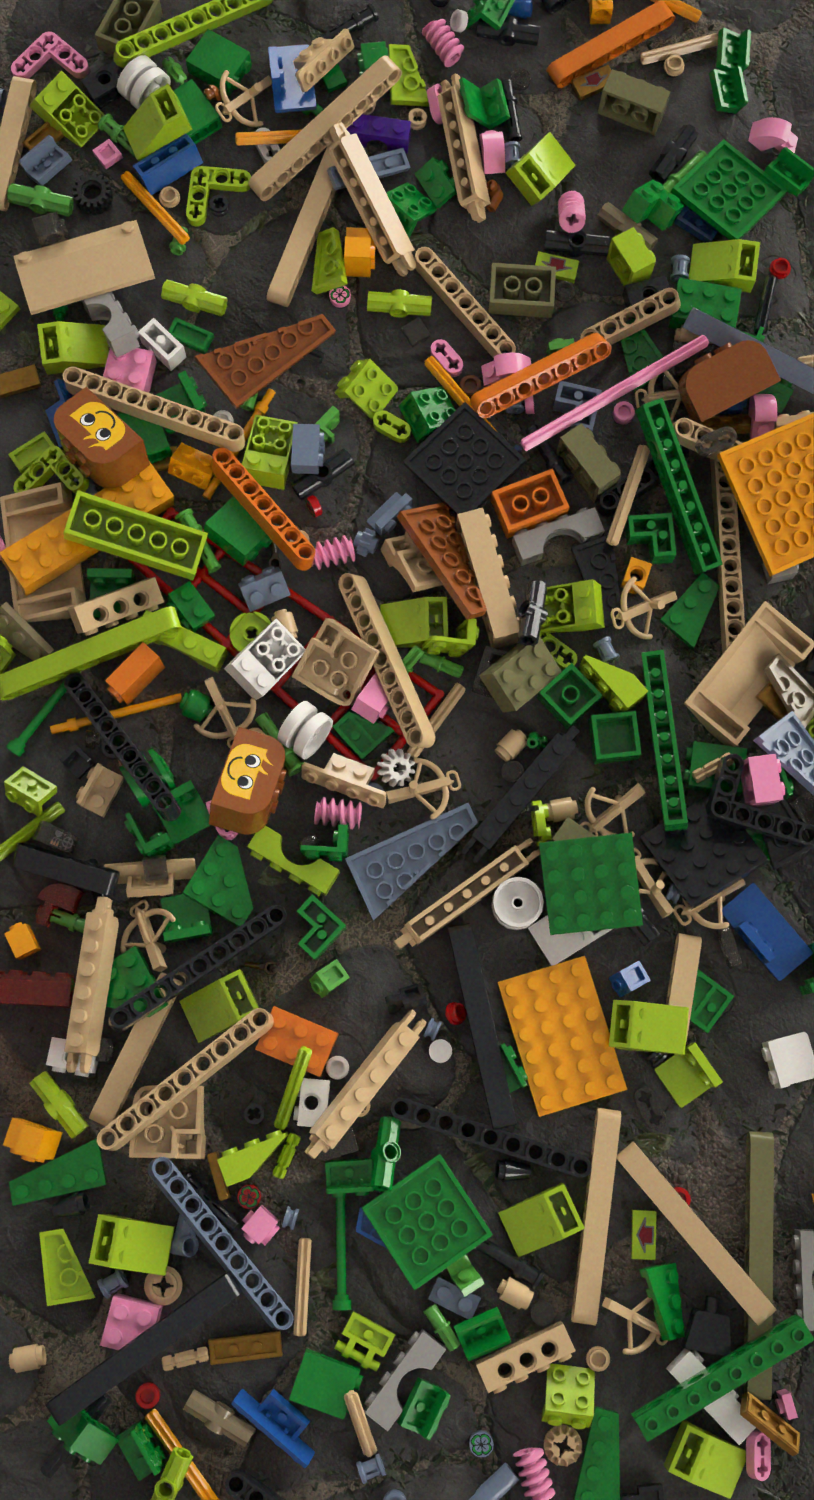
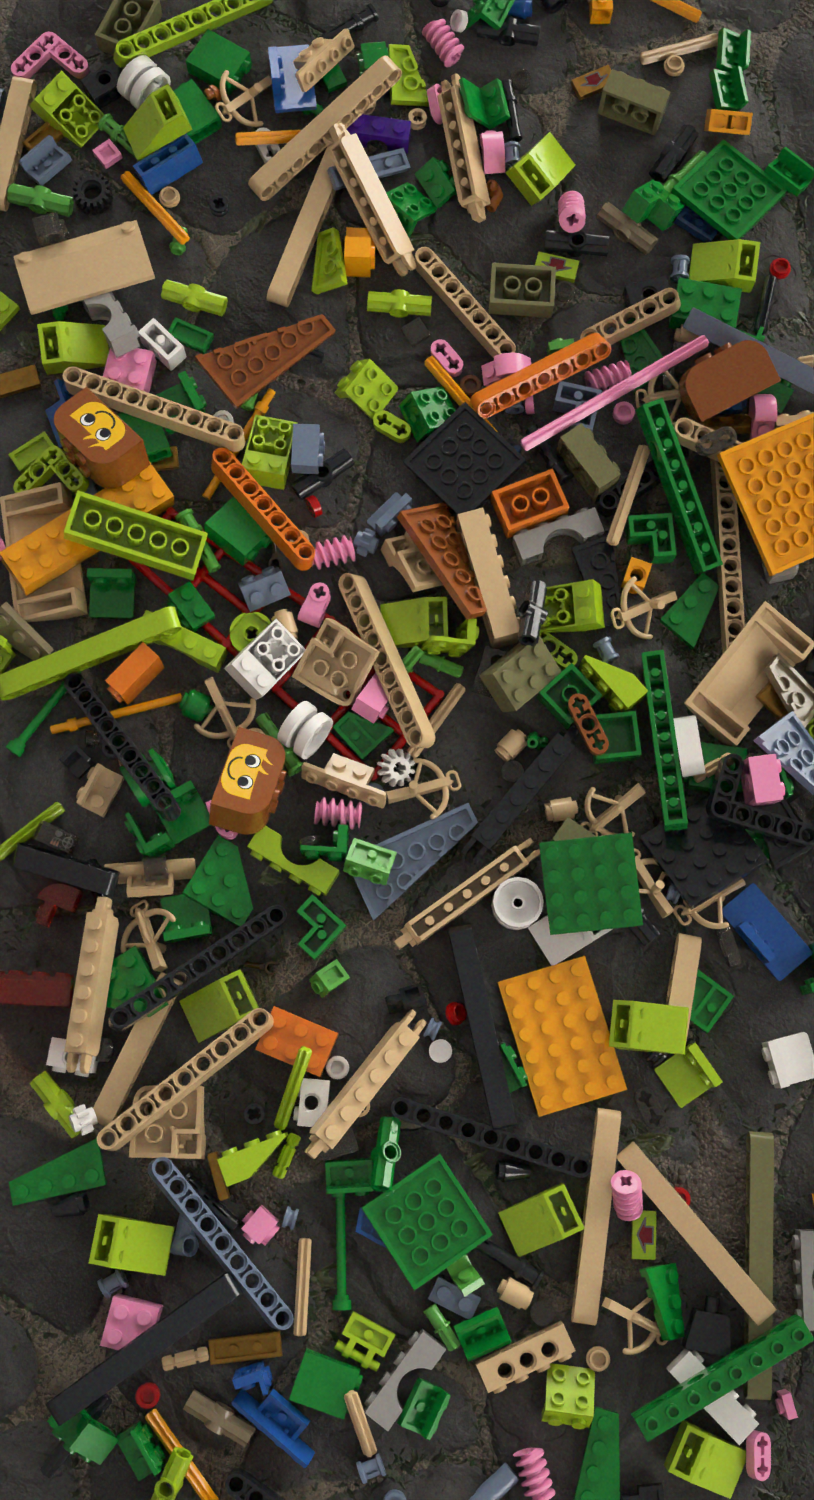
(22, 940): light orange brick -> none
(27, 1358): tan brick -> none
(29, 790): lime bracket -> none
(32, 1140): light orange brick -> none
(62, 1270): lime wing -> none
(73, 922): bright green pin -> none
(83, 613): tan brick -> none
(83, 1119): none -> white gear
(171, 1293): tan gear -> none
(174, 70): bright green axle -> none
(191, 466): light orange bracket -> none
(209, 182): lime beam -> none
(248, 1376): none -> blue bracket
(249, 1196): tile -> none
(314, 608): none -> bright pink piece
(329, 421): bright green bracket -> none
(340, 296): bright pink tile -> none
(369, 861): none -> bright green bracket
(481, 1443): tile -> none
(539, 822): lime plate -> none
(557, 1435): tan gear -> none
(584, 733): none -> dark orange beam
(608, 376): none -> bright pink piece
(611, 44): orange beam -> none
(627, 1195): none -> bright pink piece
(629, 979): bracket -> none
(630, 257): lime brick -> none
(689, 746): none -> white beam
(728, 121): none -> light orange brick
(770, 1424): pearl gold tile -> none
(772, 133): bright pink brick -> none

